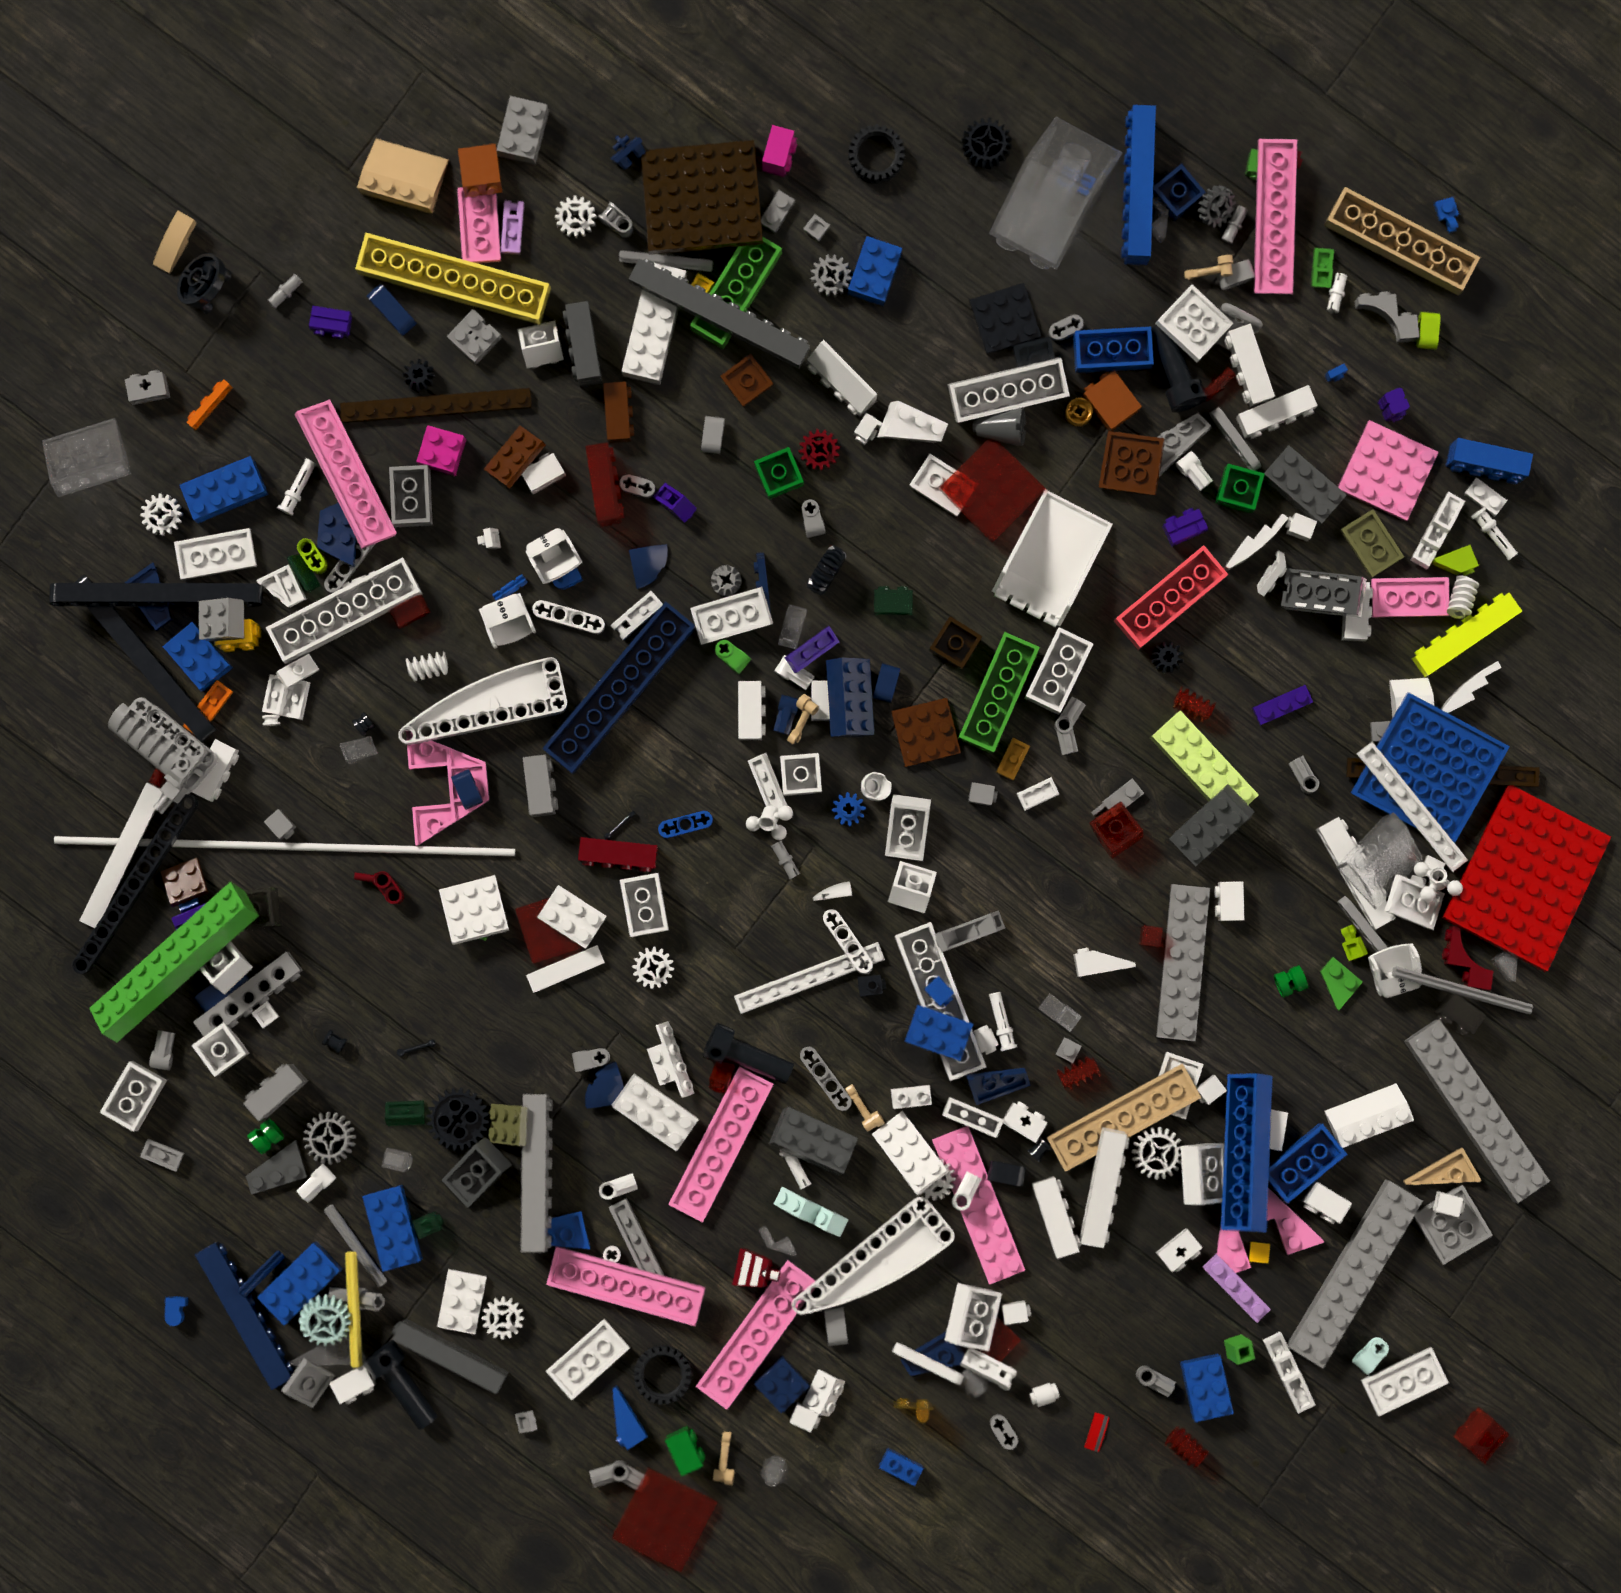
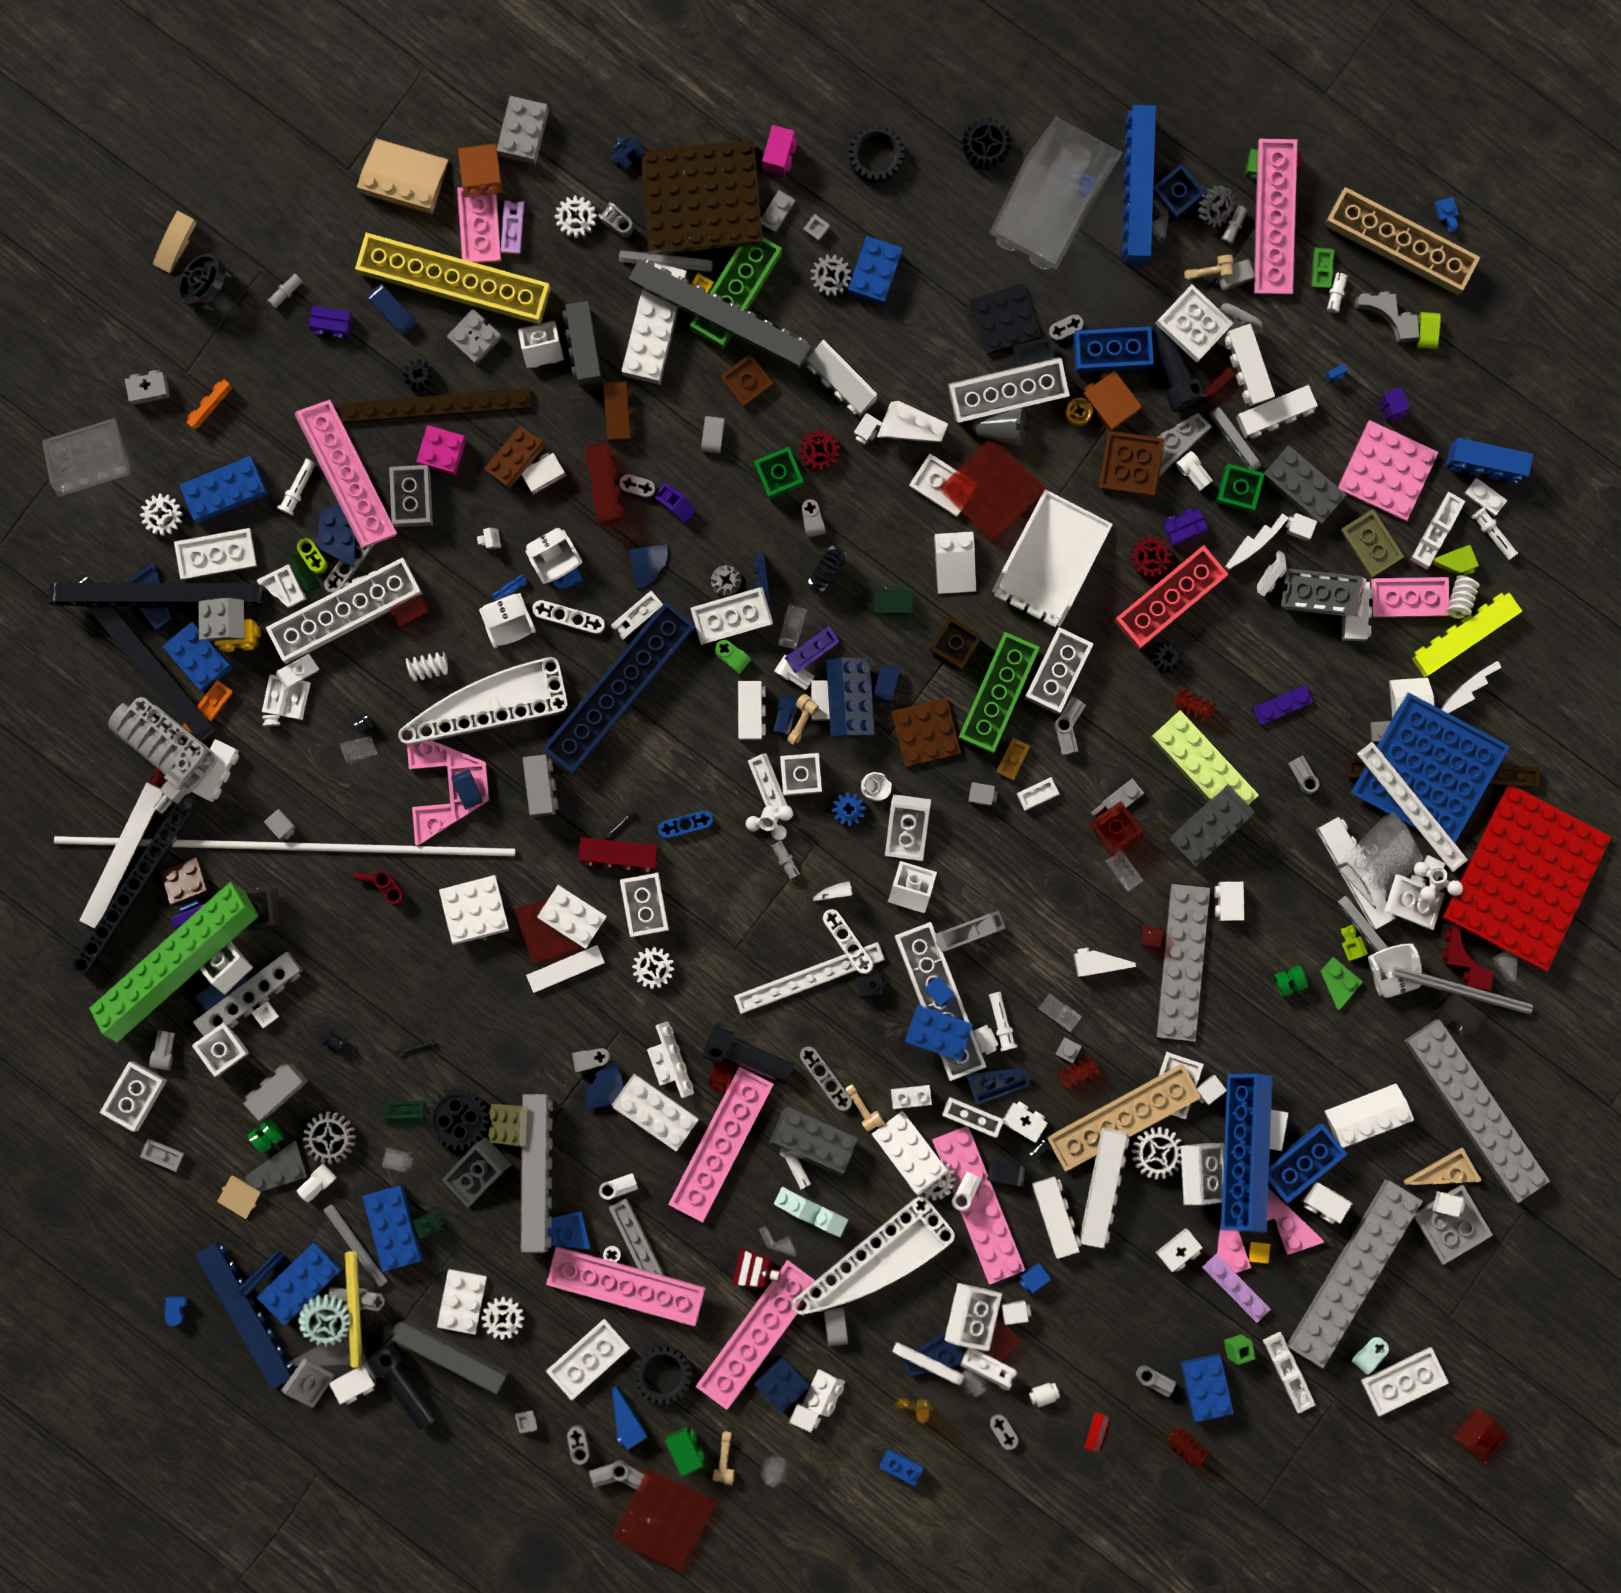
(239, 1197): none -> tan piece
(573, 1441): none -> light grey beam
(955, 562): none -> white slope
(1034, 1278): none -> blue brick
(1124, 871): none -> clear slope
(1155, 550): none -> dark red gear

